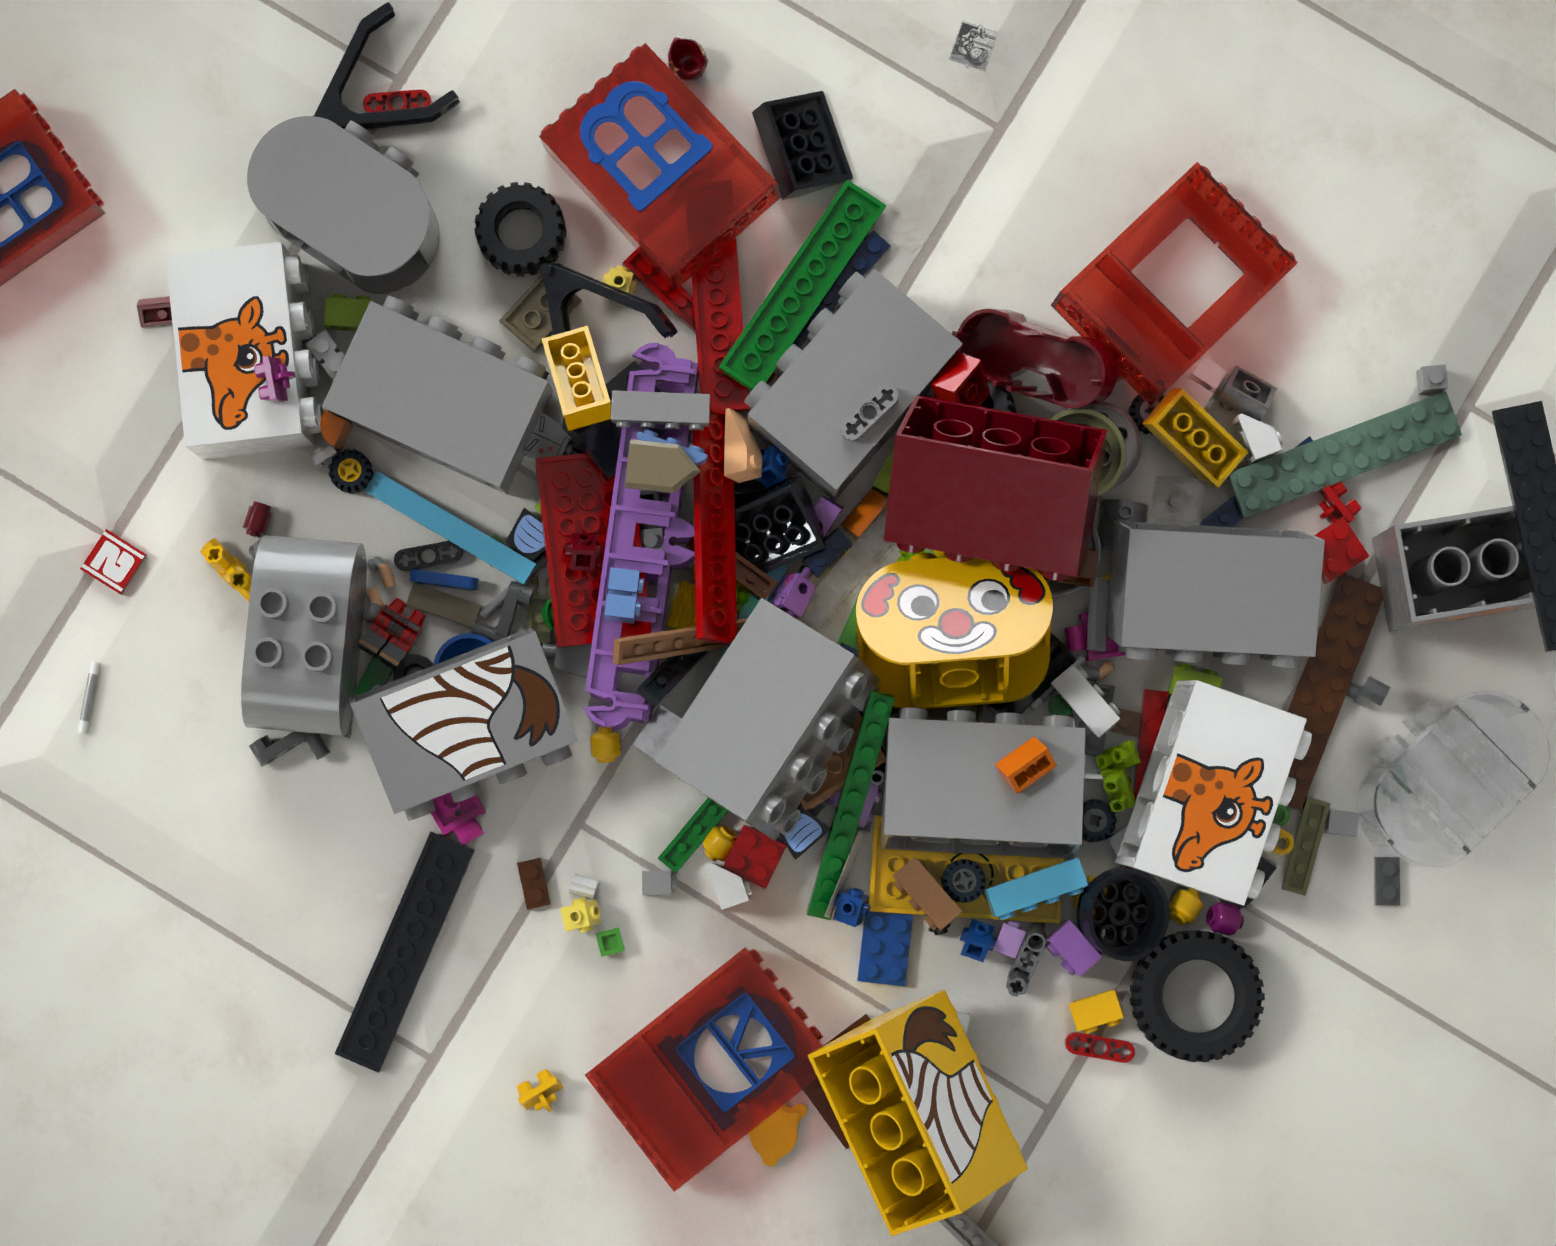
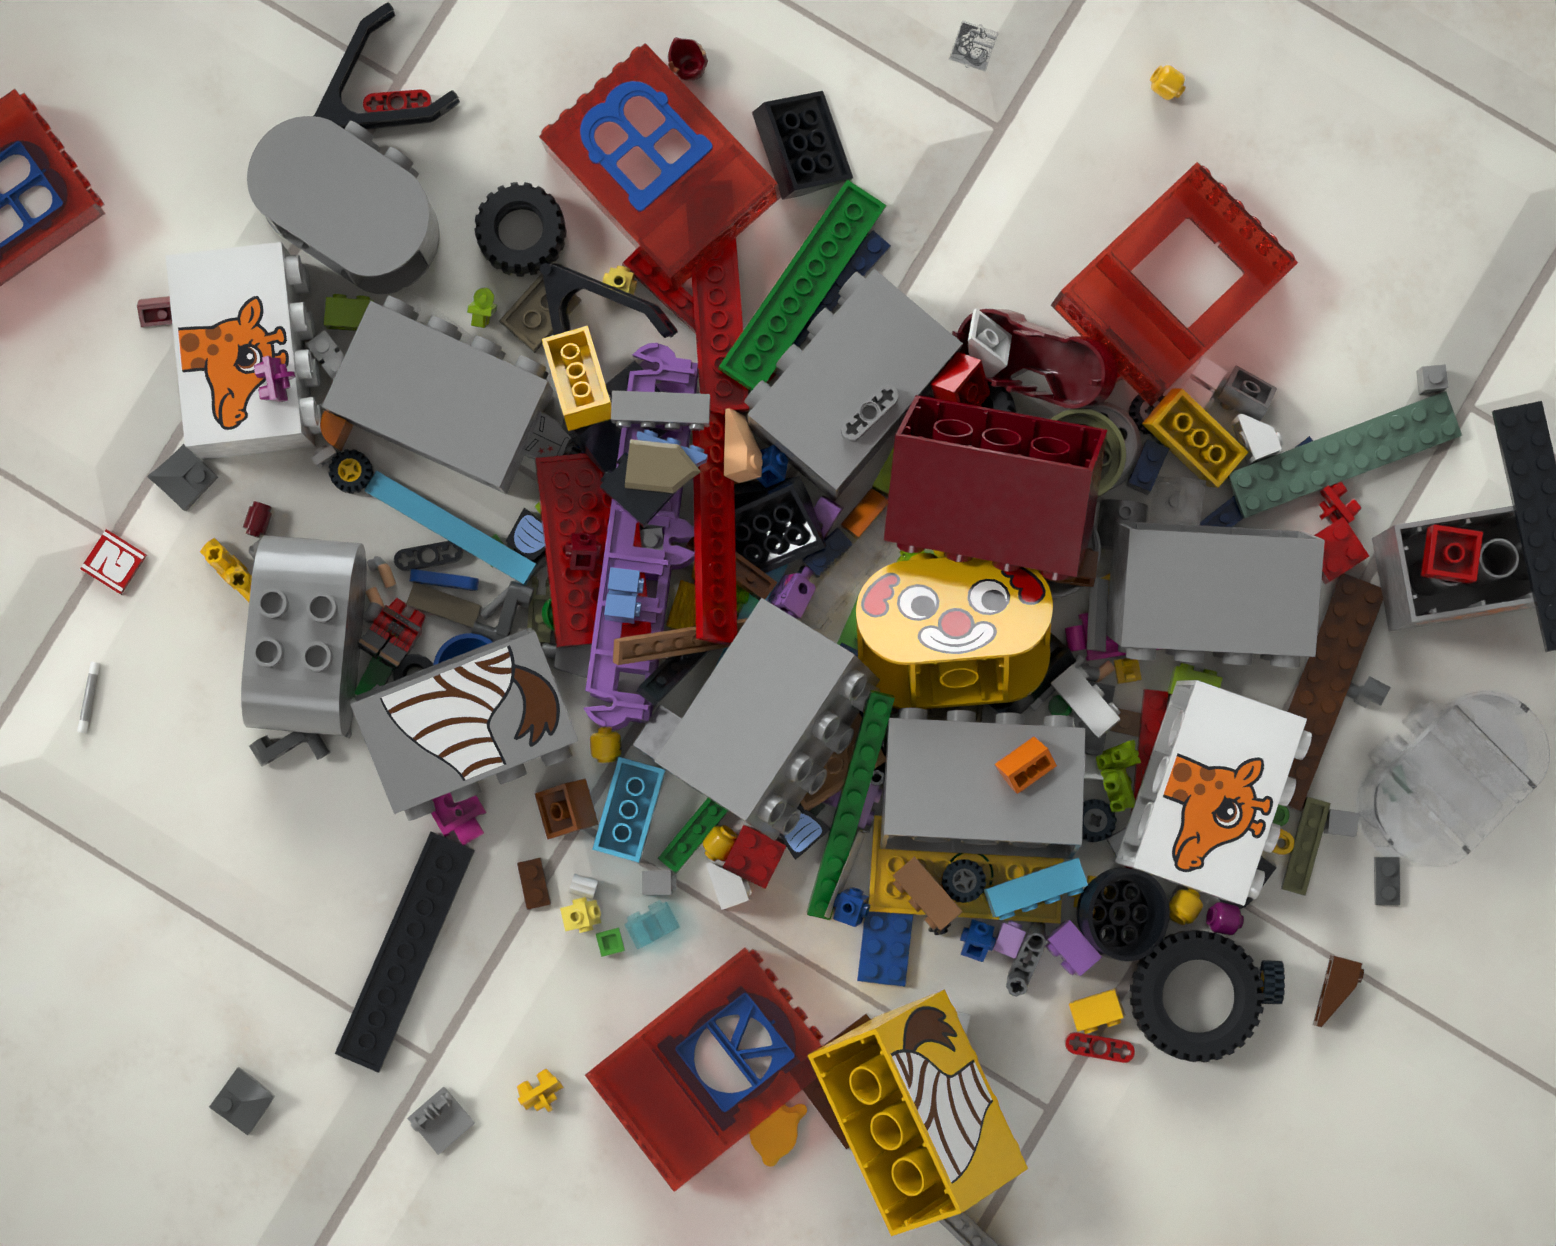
(183, 477): none -> dark grey plate
(242, 1101): none -> dark grey plate
(440, 1120): none -> light grey hinge
(482, 307): none -> lime hips
(566, 808): none -> dark orange slope
(629, 809): none -> medium azure brick
(639, 504): none -> black brick
(652, 924): none -> clear light blue brick
(988, 343): none -> white slope
(1127, 670): none -> yellow tile
(1147, 467): none -> dark blue brick
(1167, 82): none -> yellow head
(1273, 980): none -> black wheel
(1338, 984): none -> reddish brown slope
(1452, 554): none -> red brick

